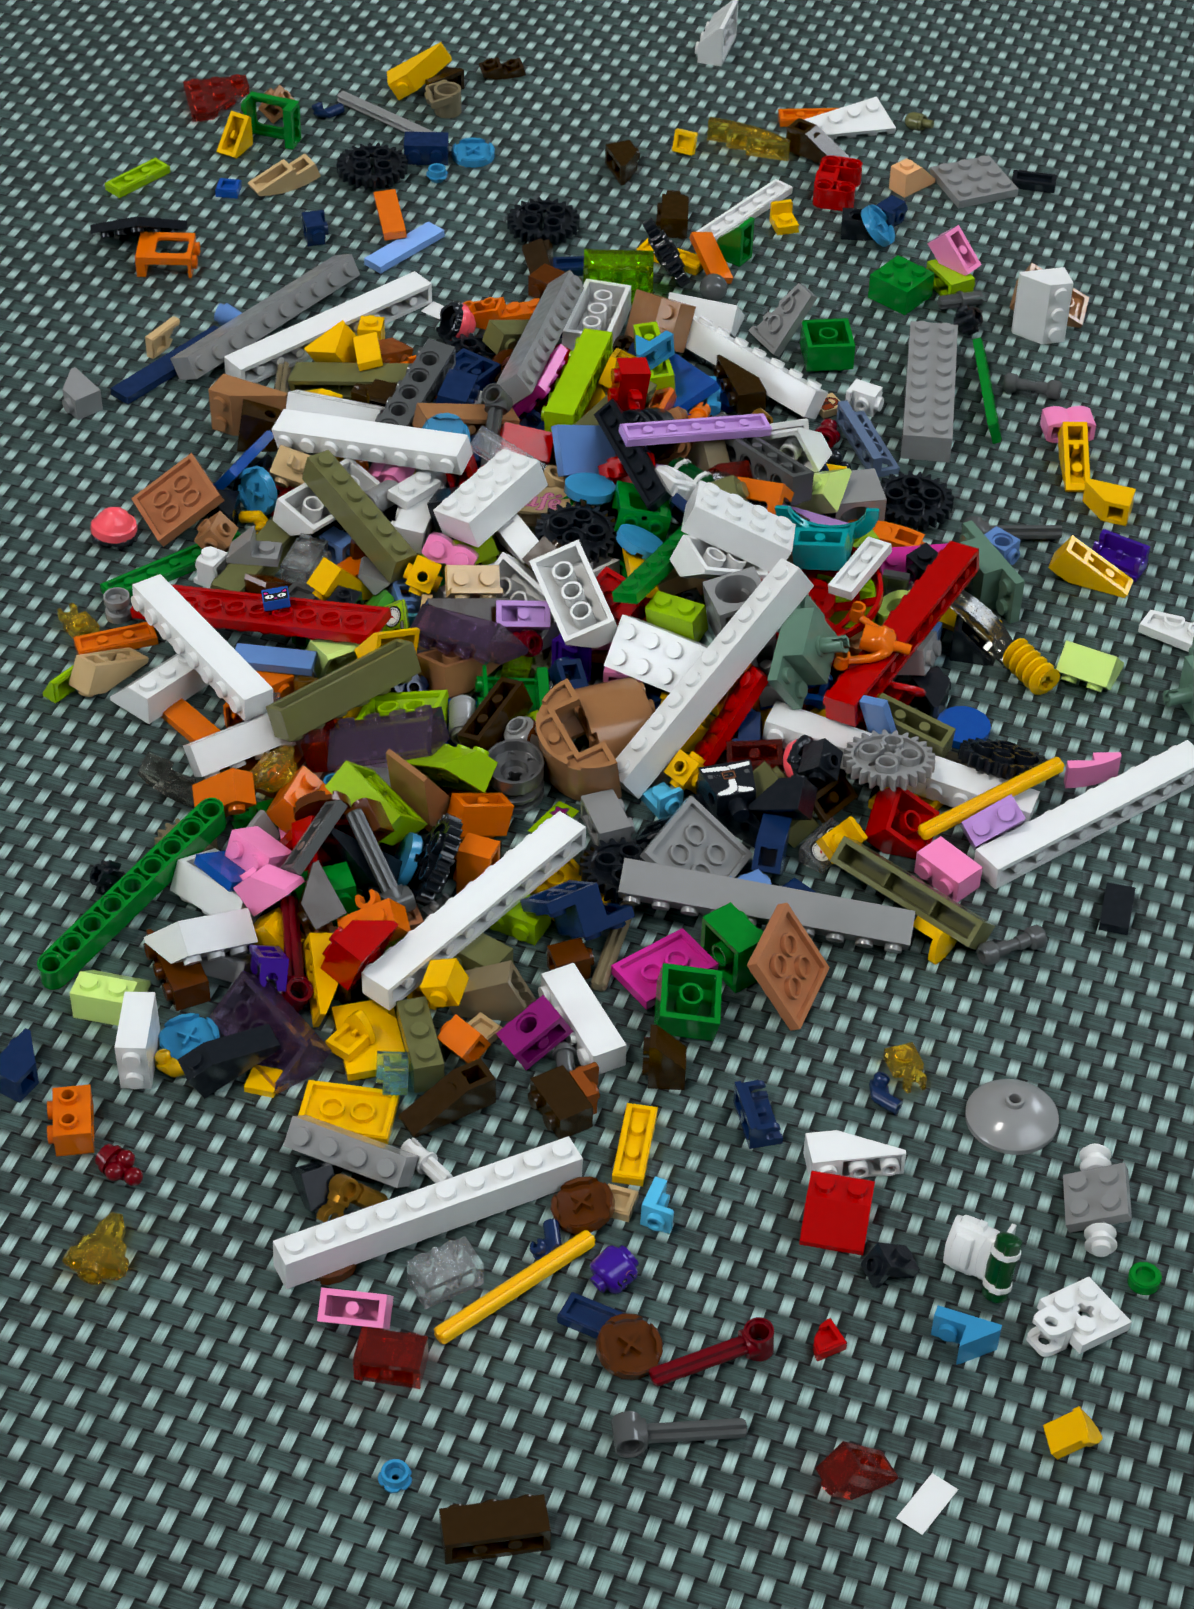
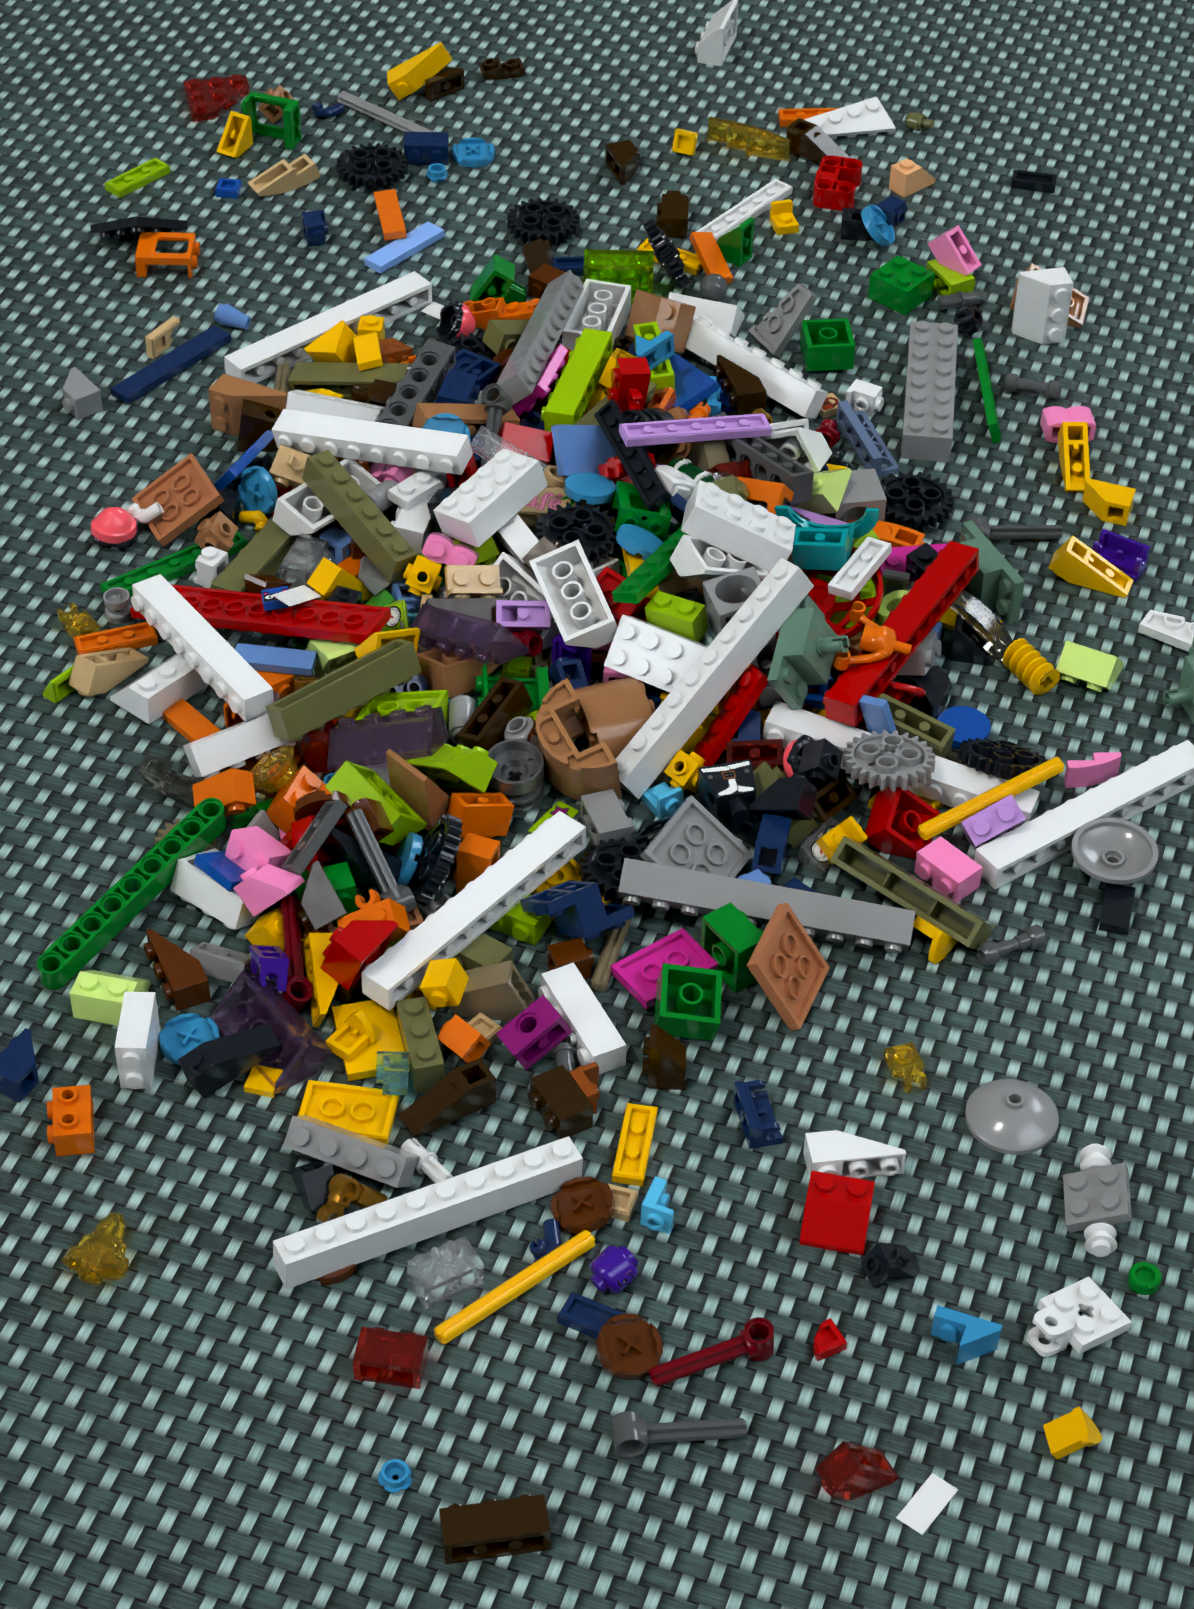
(105, 875): black gear -> none
(118, 1165): dark red piece -> none
(145, 515): none -> white arm
(167, 1064): yellow arm -> none
(204, 937): white slope -> none
(251, 552): light grey slope -> none
(265, 316): light grey brick -> none
(296, 595): none -> white sticker
(355, 1308): bright pink brick -> none
(446, 98): dark tan piece -> none
(498, 281): none -> green brick
(880, 1093): dark blue arm -> none
(973, 181): light grey plate -> none
(984, 1253): white piece -> none
(1005, 543): medium blue brick -> none
(1114, 850): none -> light grey dish

